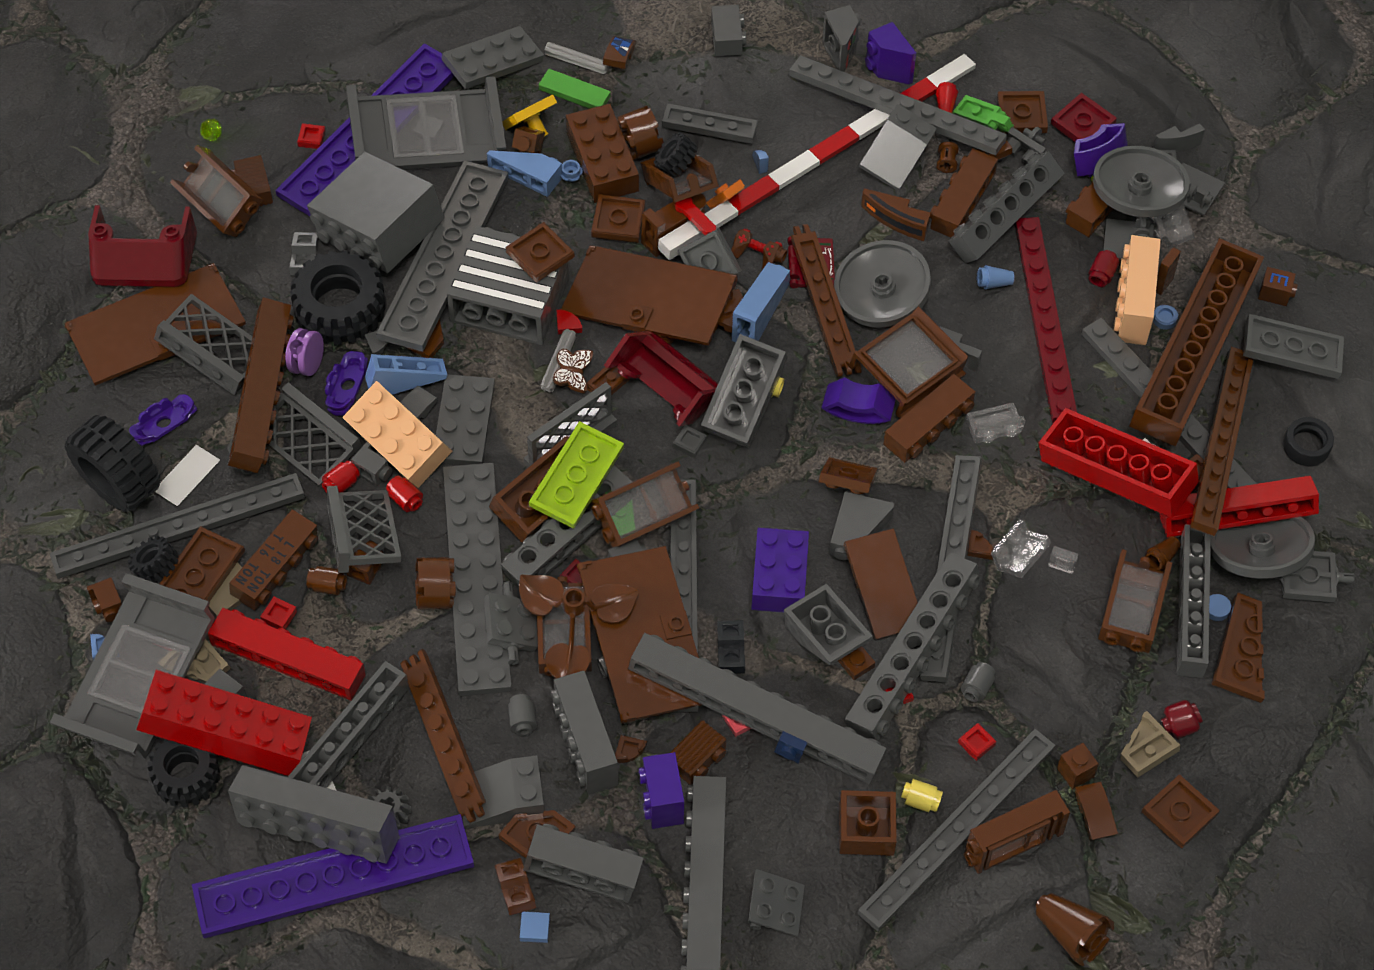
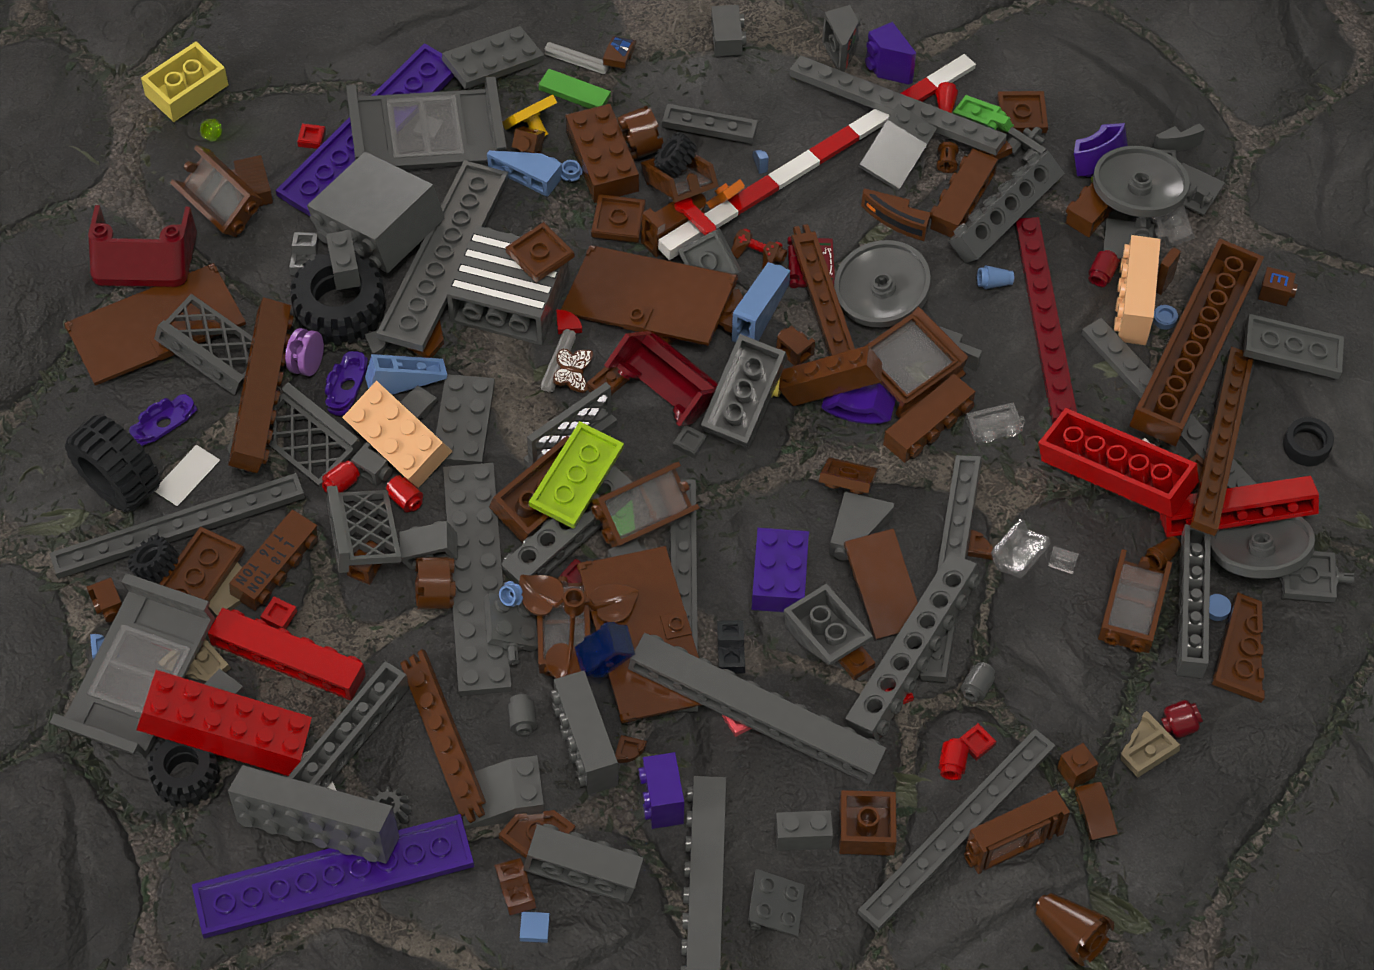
(184, 81): none -> light yellow brick
(326, 580): reddish brown brick -> none
(343, 259): none -> dark grey brick
(428, 541): none -> dark grey brick
(511, 594): none -> medium blue plate
(605, 649): none -> clear blue brick
(699, 751): reddish brown brick -> none
(790, 747): dark blue bracket -> none
(795, 345): none -> reddish brown brick
(803, 830): none -> dark grey brick
(830, 375): none -> reddish brown brick
(921, 795): light yellow brick -> none
(953, 759): none -> red brick
(1081, 118): dark red plate -> none
(1180, 811): reddish brown plate -> none

